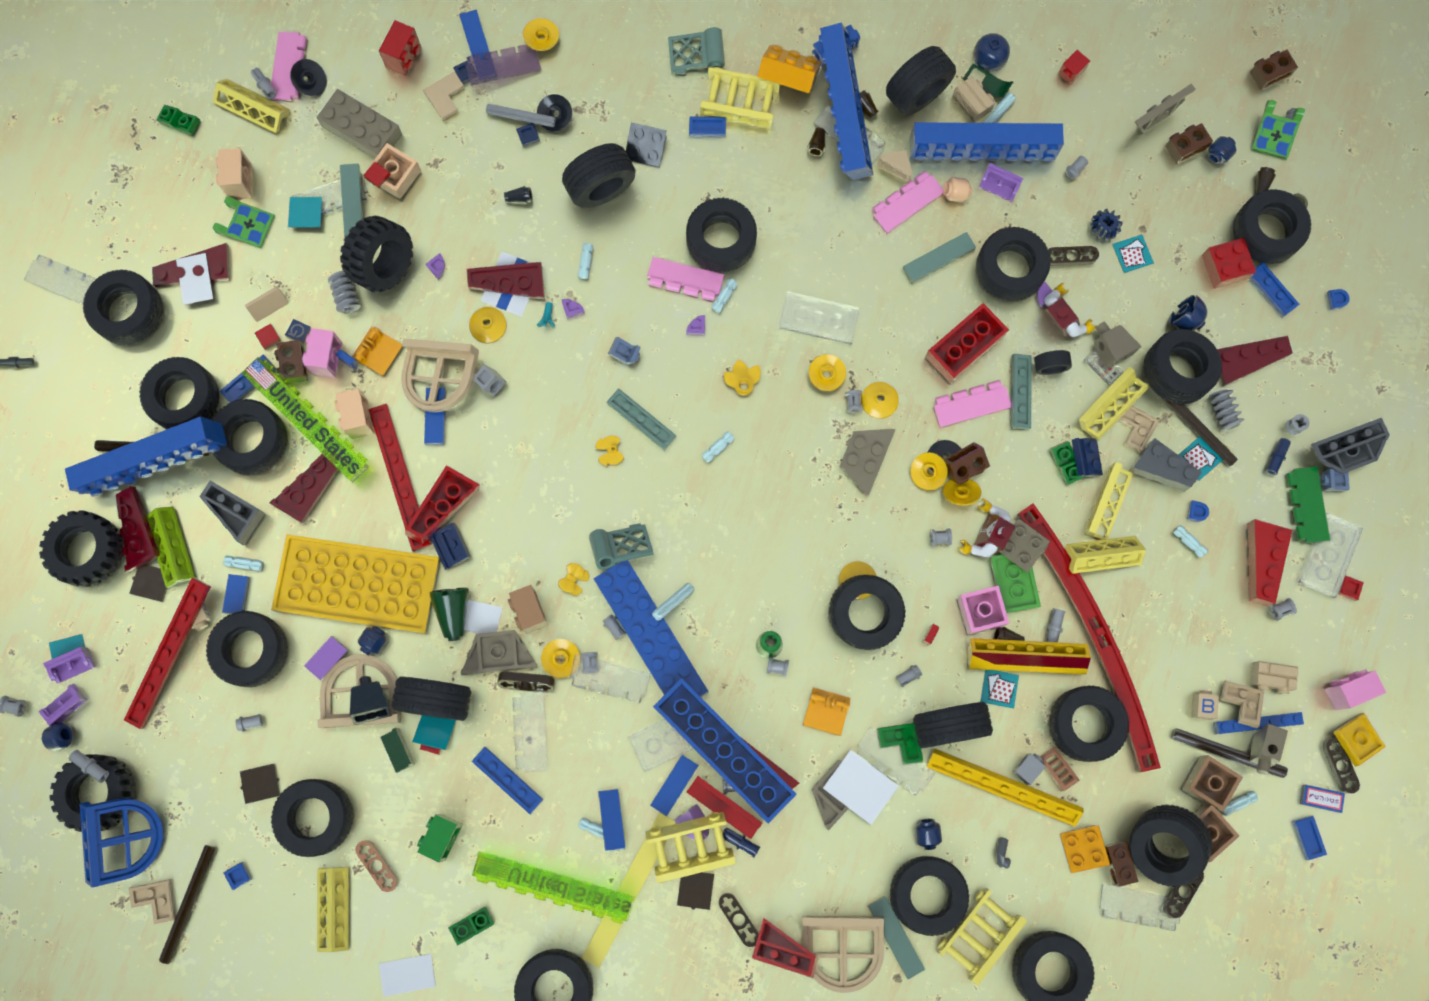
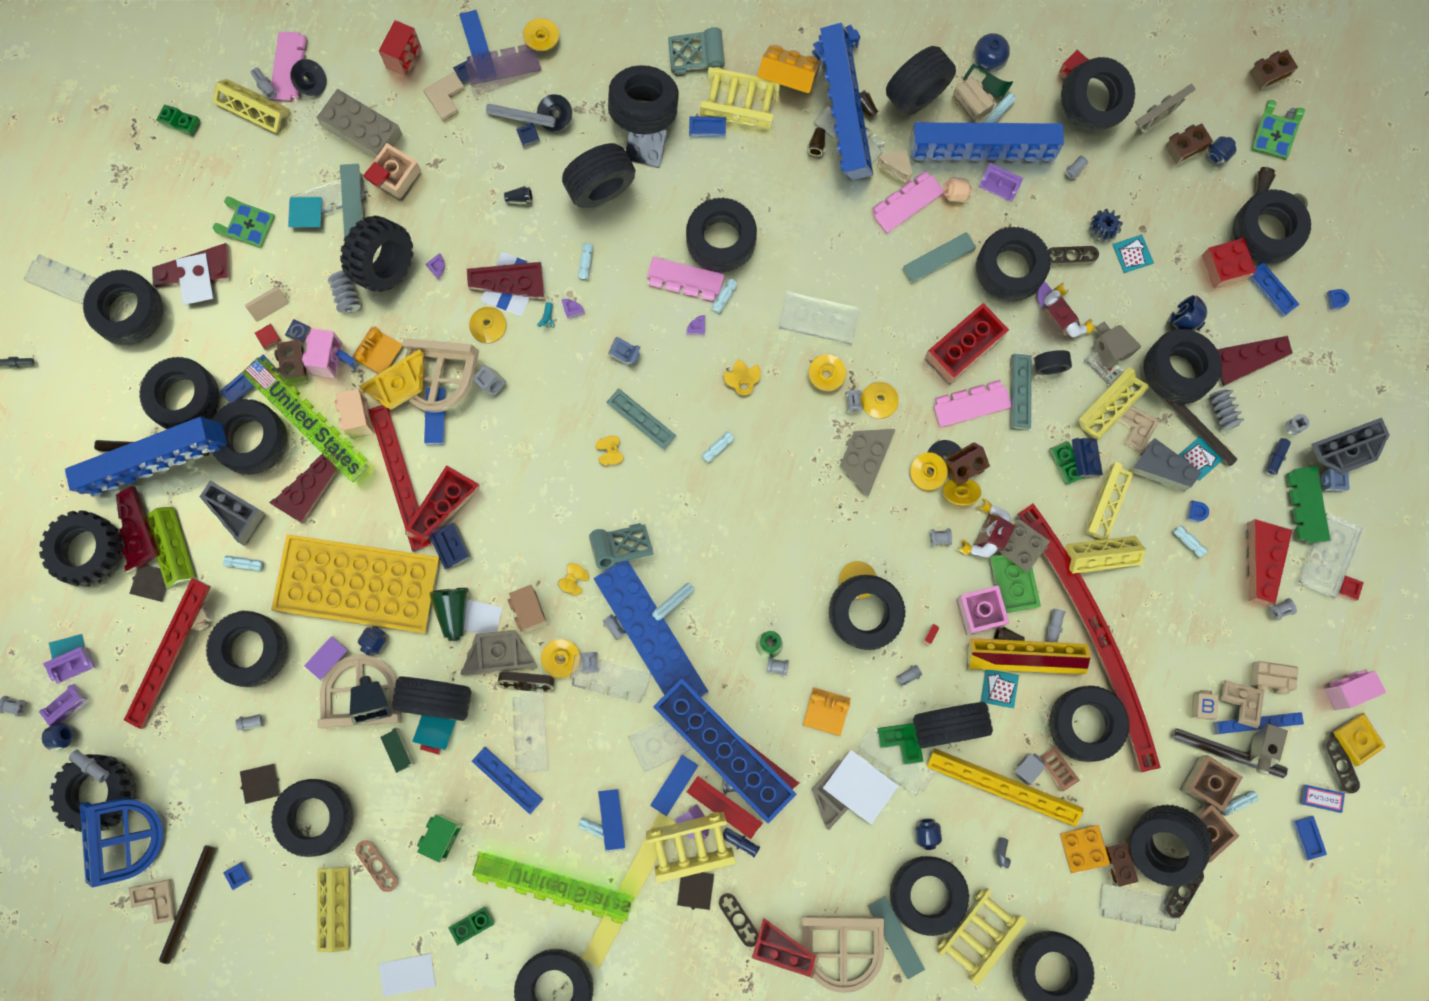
(234, 173): light nougat brick -> none
(235, 593): blue tile -> none
(398, 381): none -> yellow wing
(647, 83): none -> black tyre
(1120, 90): none -> black tyre

